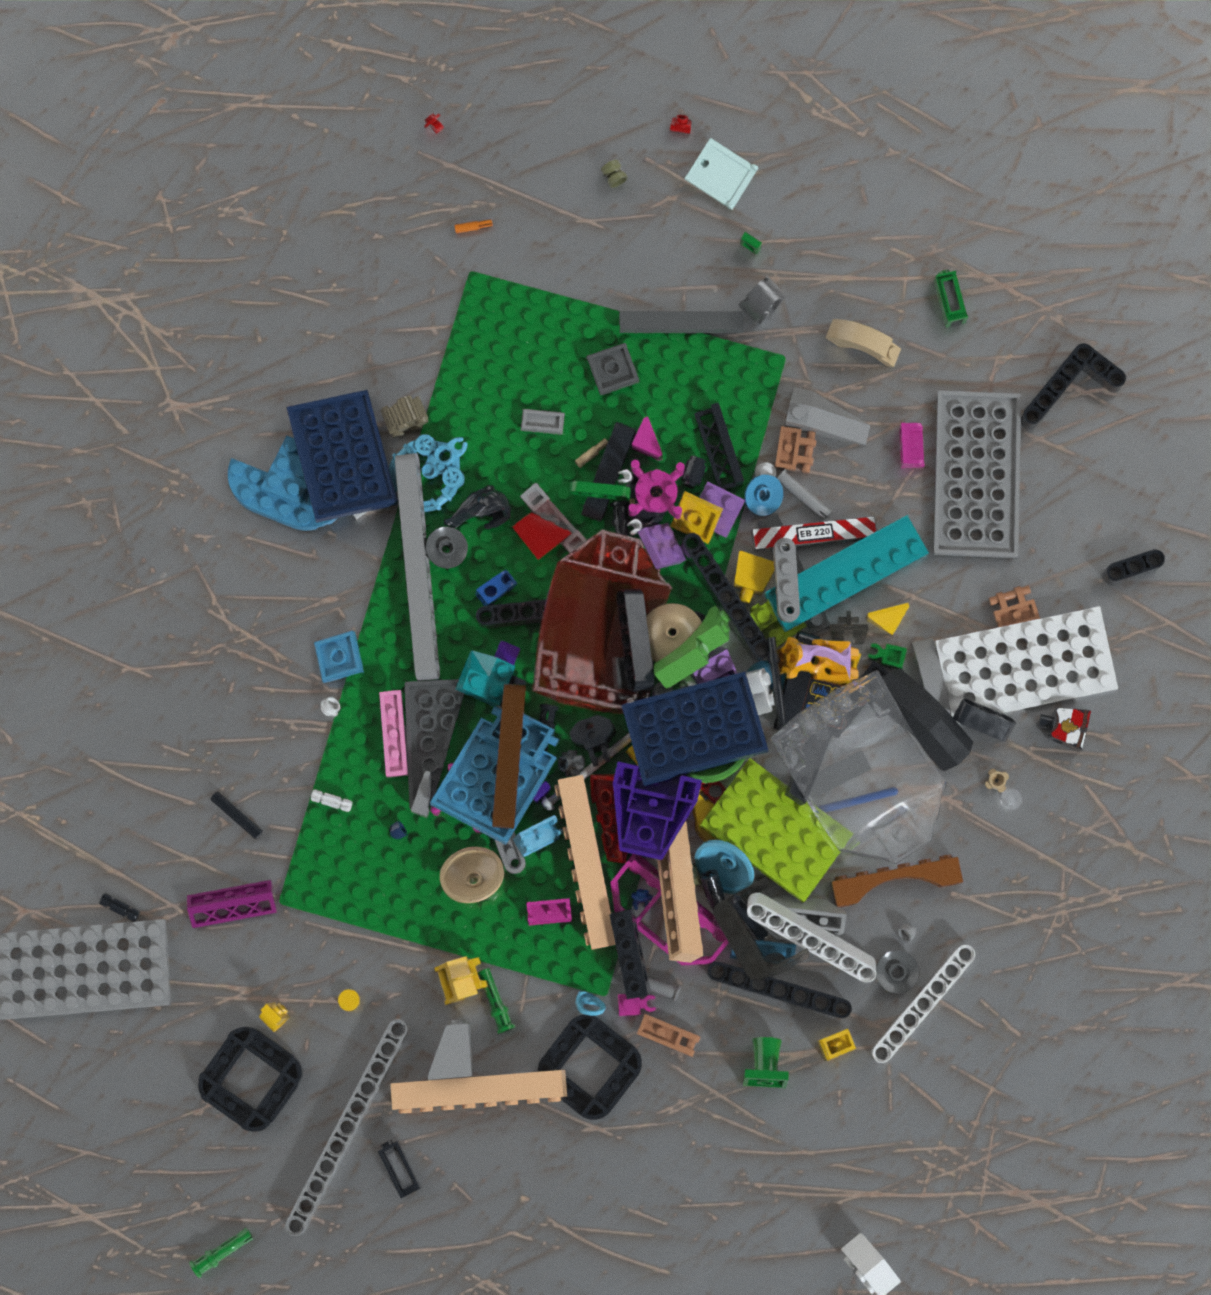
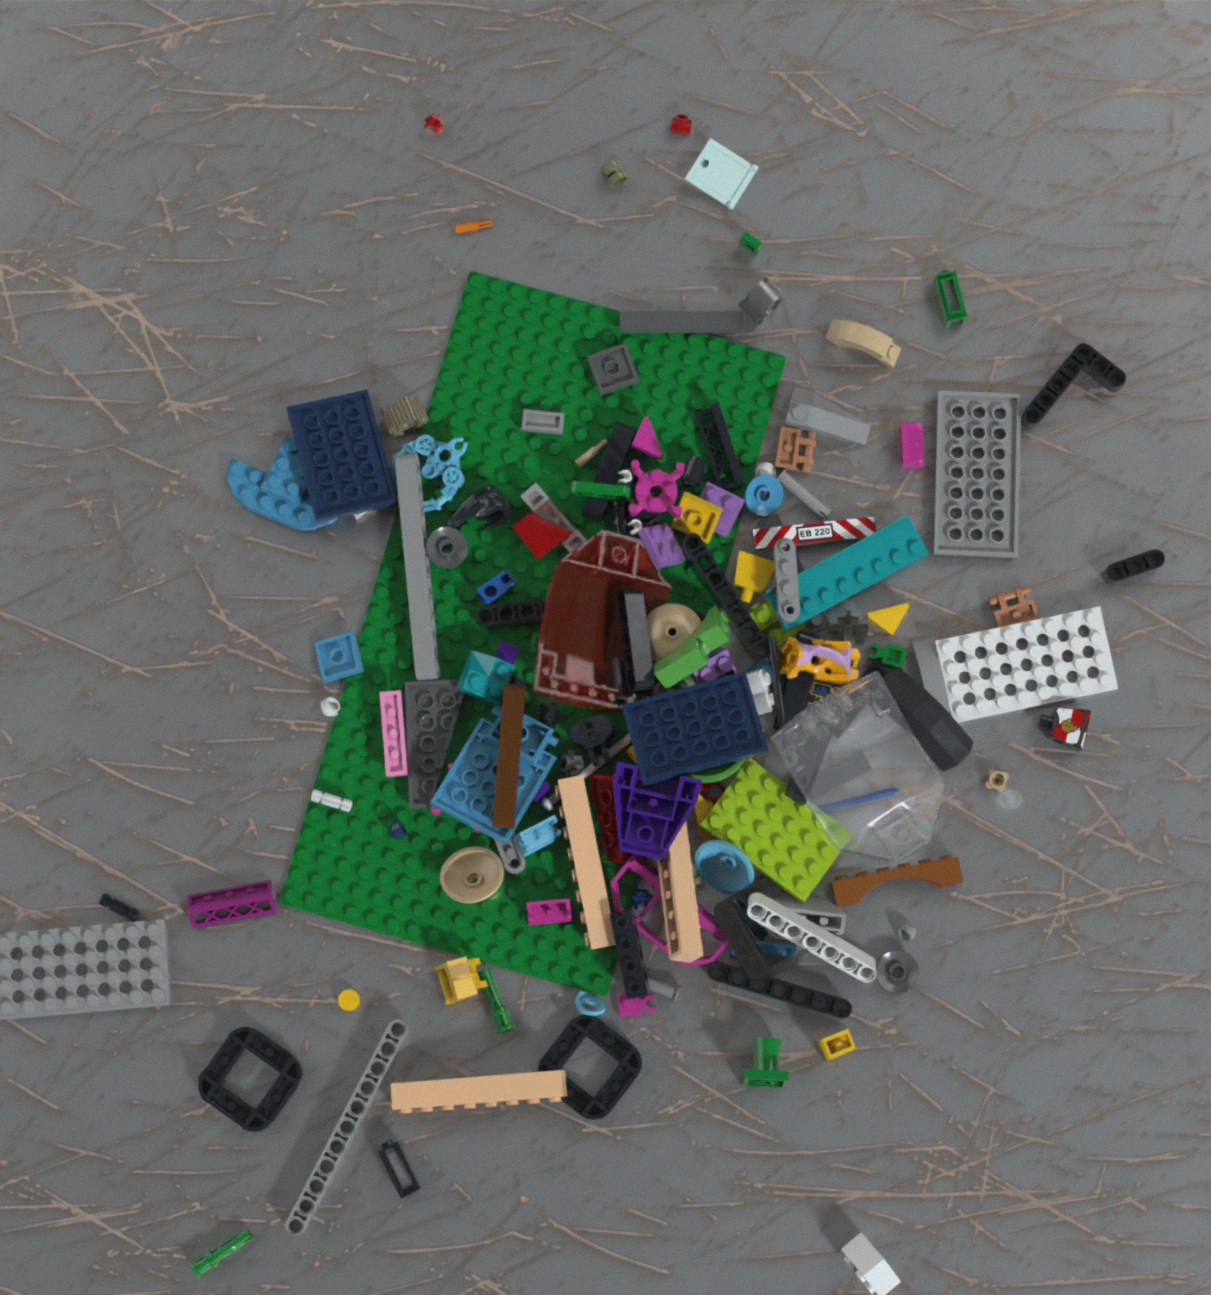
(235, 814): black axle -> none
(274, 1015): yellow plate -> none
(422, 799): light grey slope -> none
(454, 1053): light grey slope -> none
(667, 1035): nougat plate -> none
(712, 887): black hinge -> none
(932, 998): white beam -> none
(984, 719): black beam -> none

